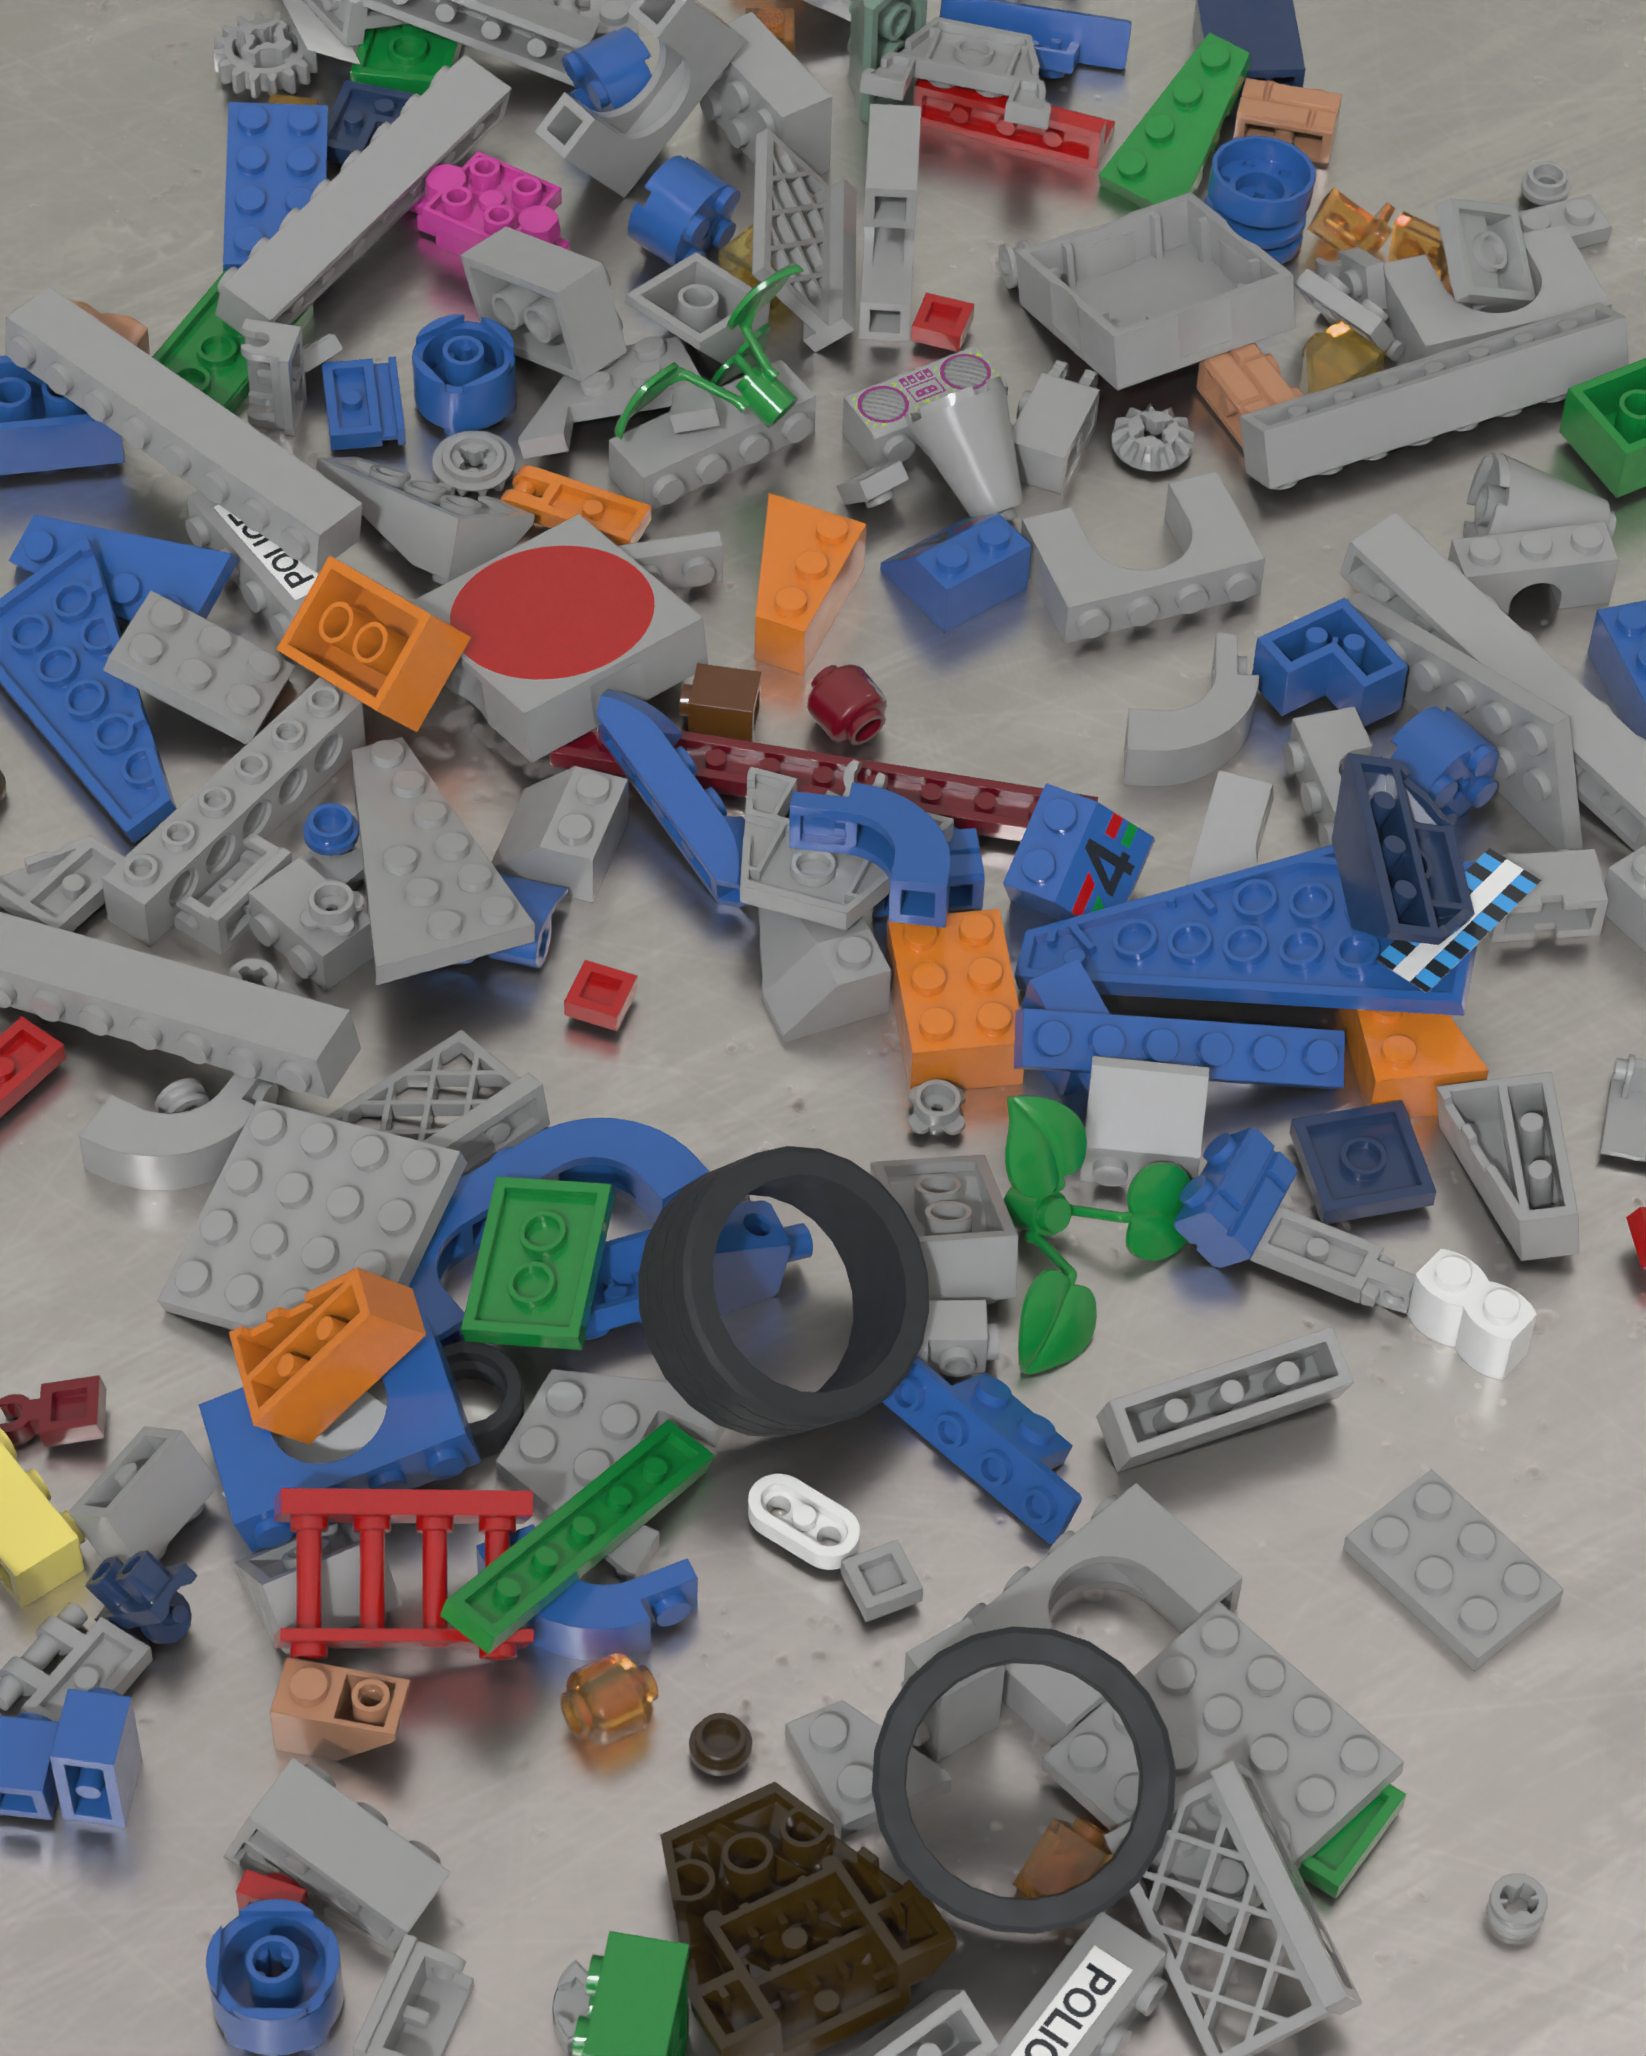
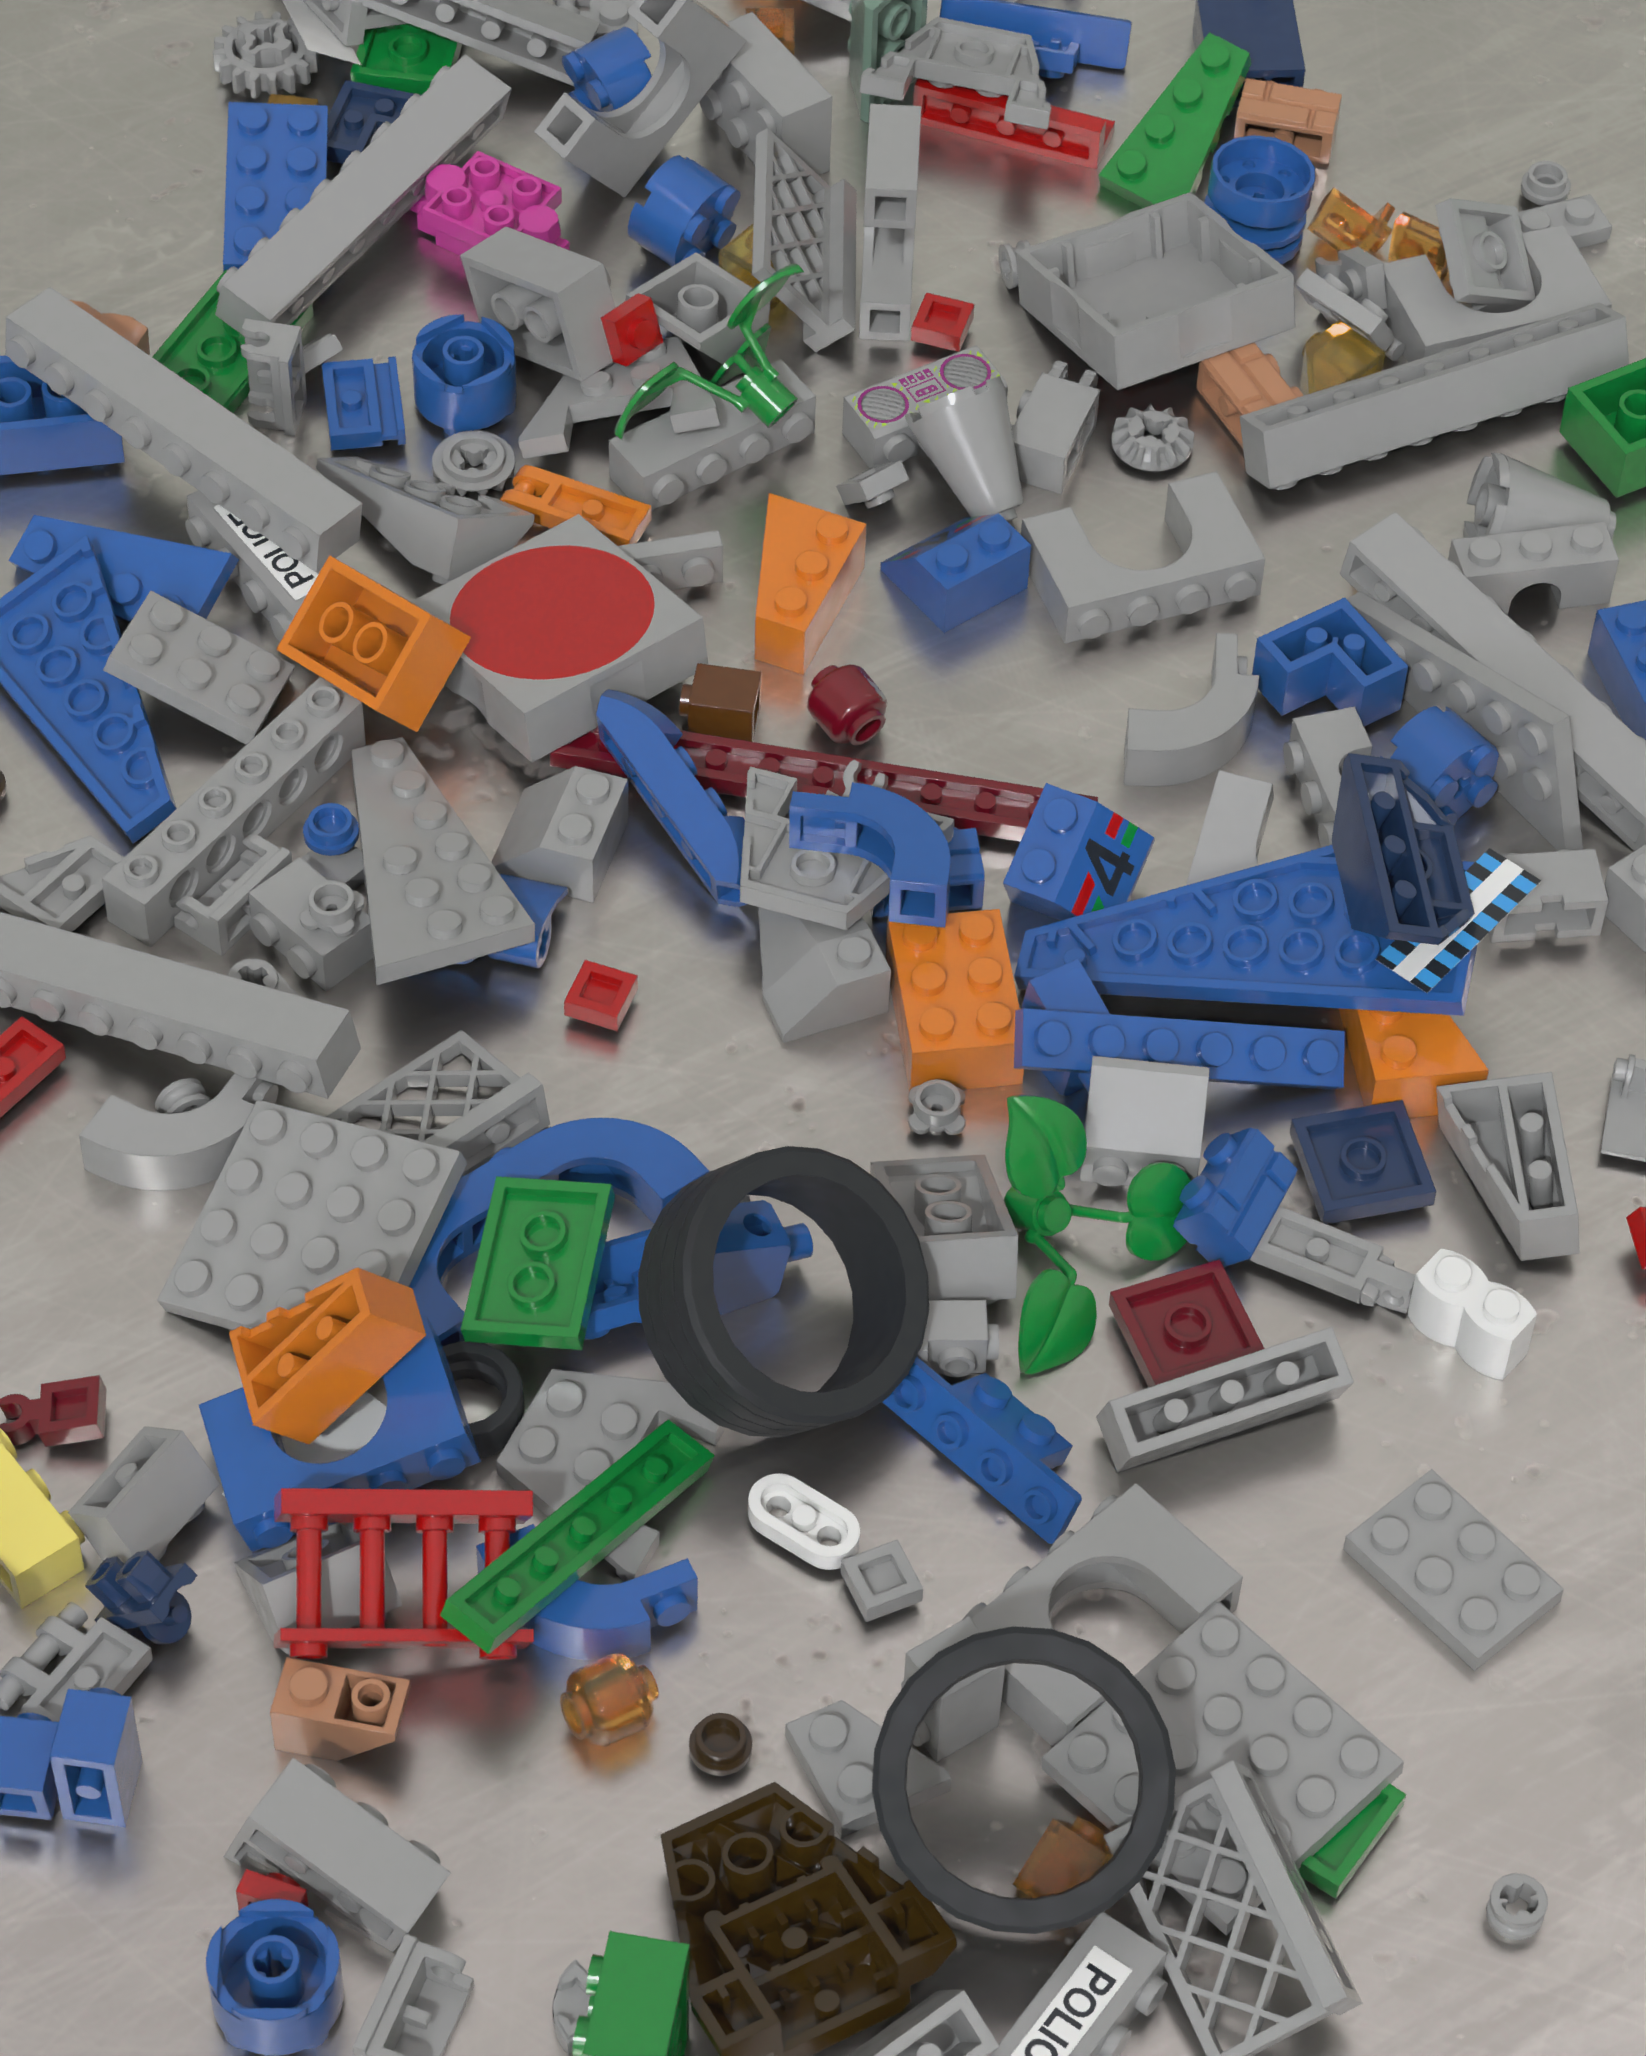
(632, 329): none -> red plate
(1183, 1322): none -> dark red plate

